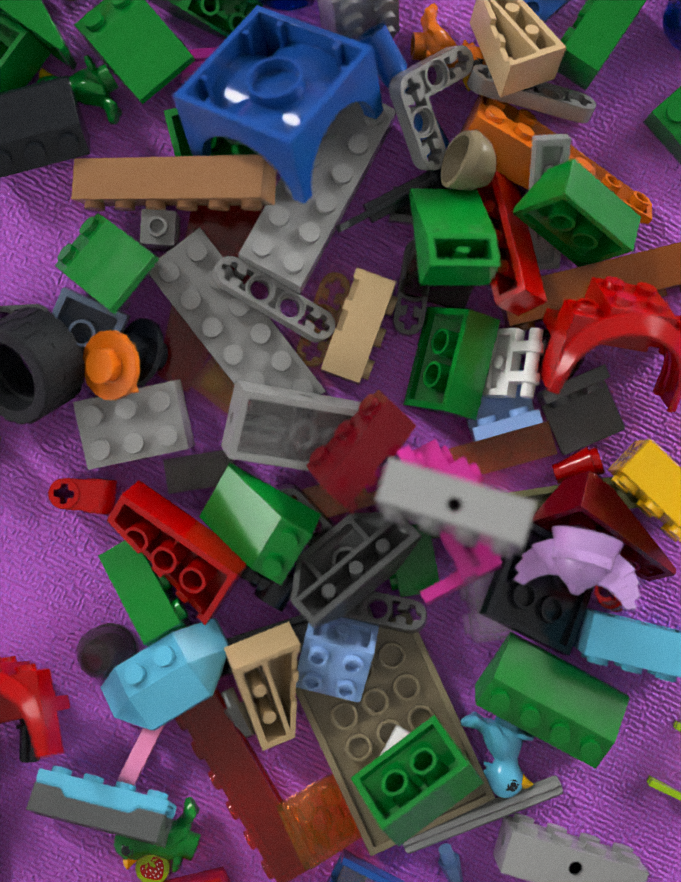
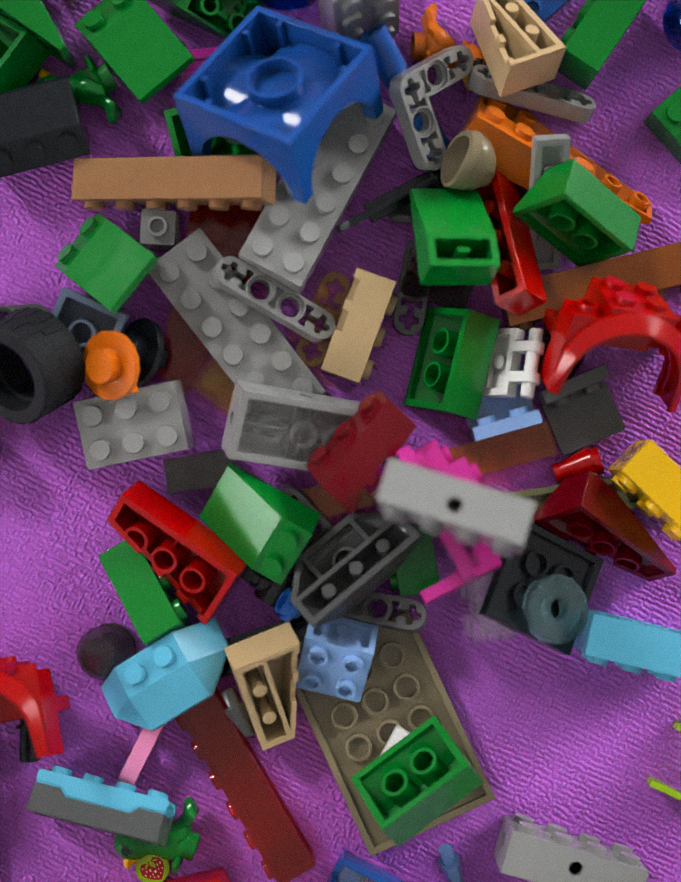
(90, 495): red piece -> none
(285, 607): none -> blue plate
(318, 821): clear orange plate -> none
(487, 813): light grey axle -> none
(504, 744): medium azure animal -> none
(552, 700): green slope -> none
(572, 609): none -> clear light blue tile
(582, 561): lavender helmet -> none
(606, 601): red pin -> none

